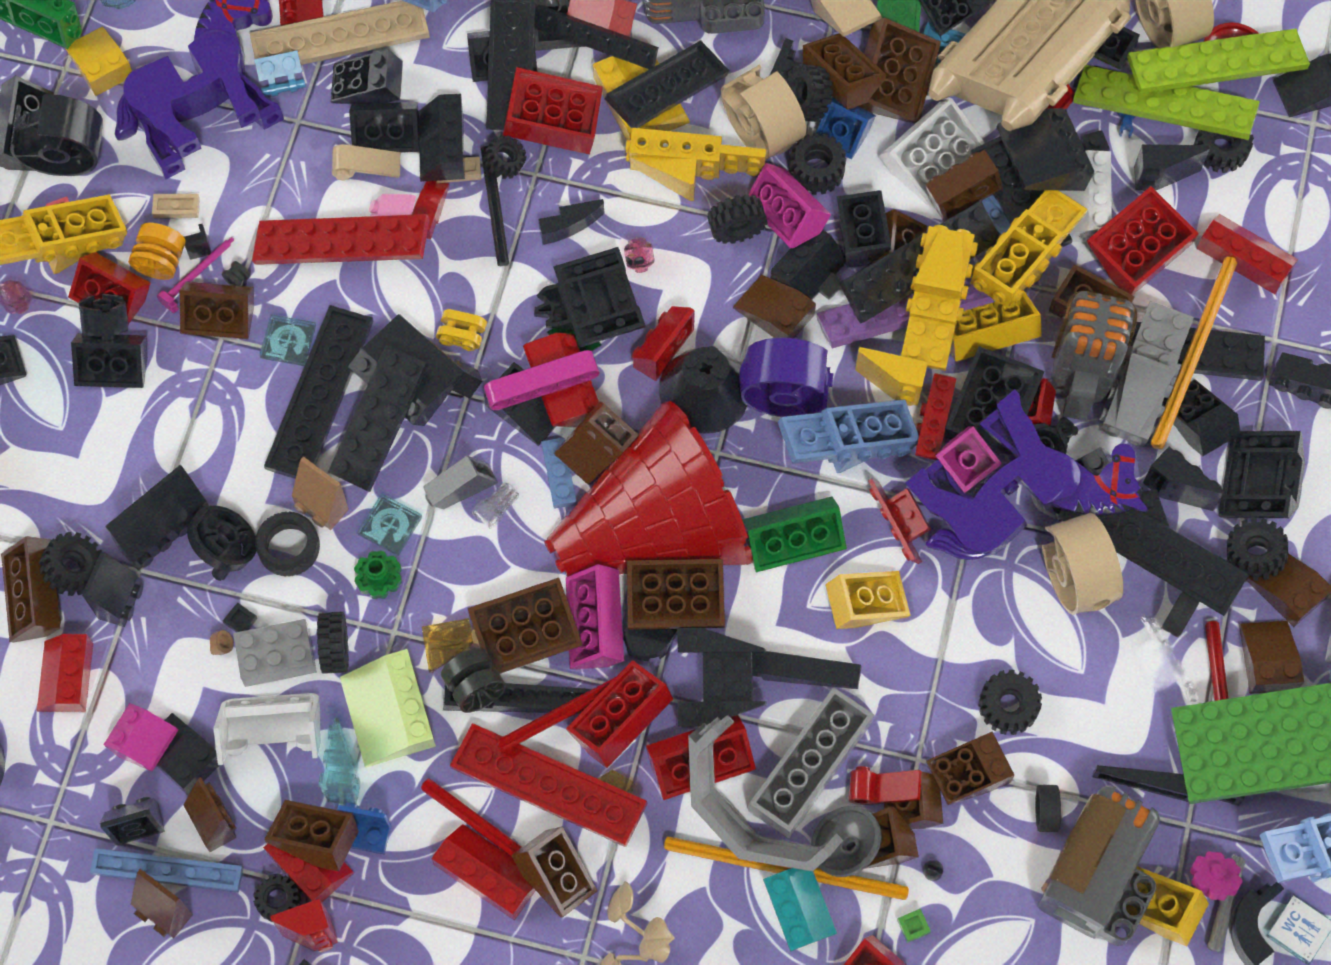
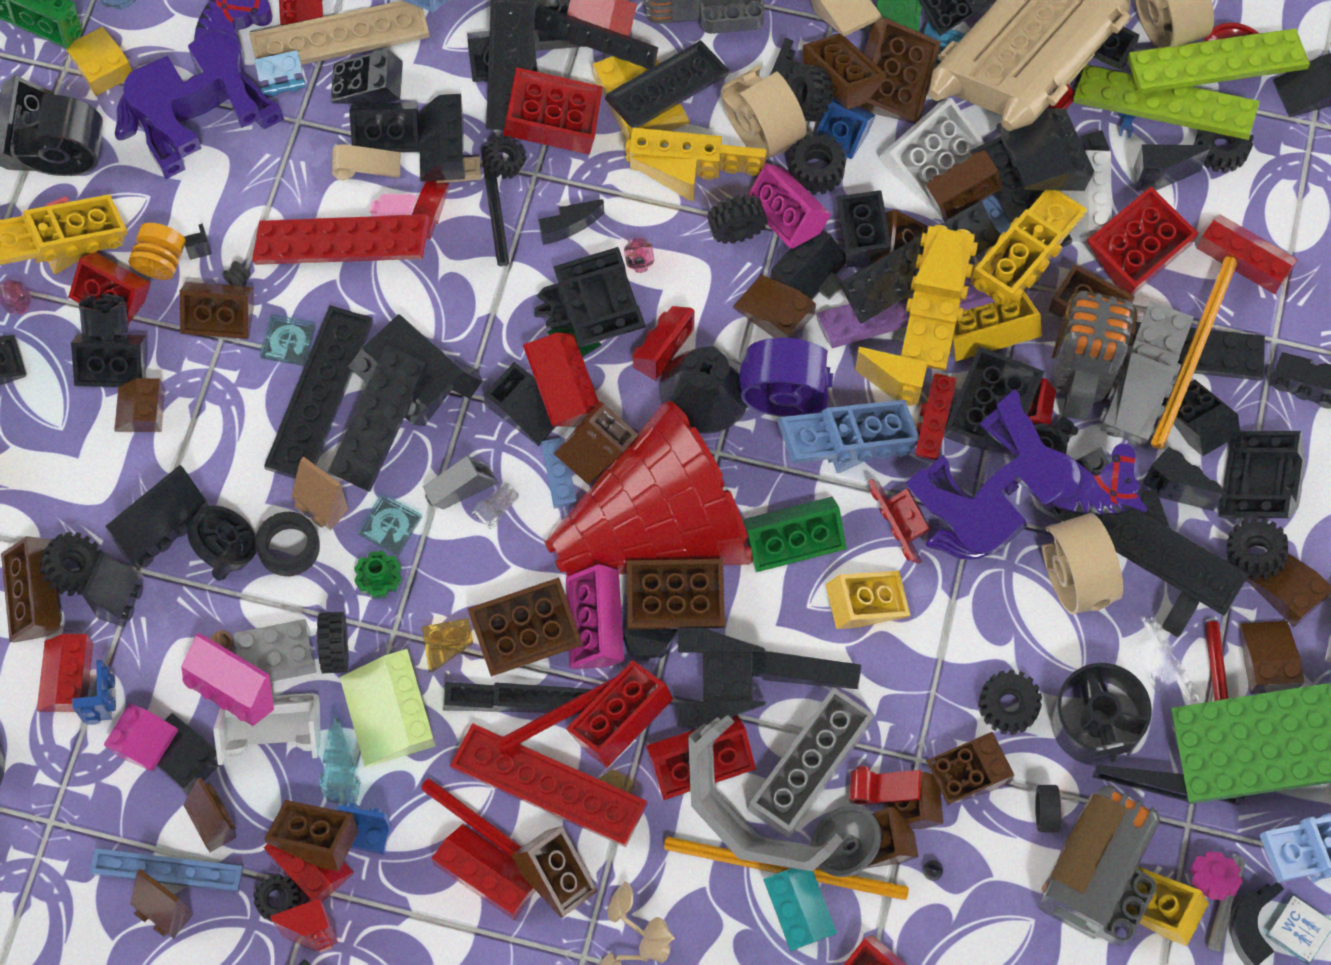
(100, 707): none -> blue bracket
(133, 821): black slope -> none
(140, 406): none -> reddish brown slope
(167, 299): dark pink piece -> none
(175, 206): tan plate -> none
(227, 680): none -> slope
(240, 618): black plate -> none
(461, 329): yellow brick -> none
(473, 680): pearl dark grey wheel -> none
(541, 380): dark pink beam -> none
(913, 925): bright green plate -> none
(968, 458): dark pink slope -> none
(1096, 697): none -> black animal

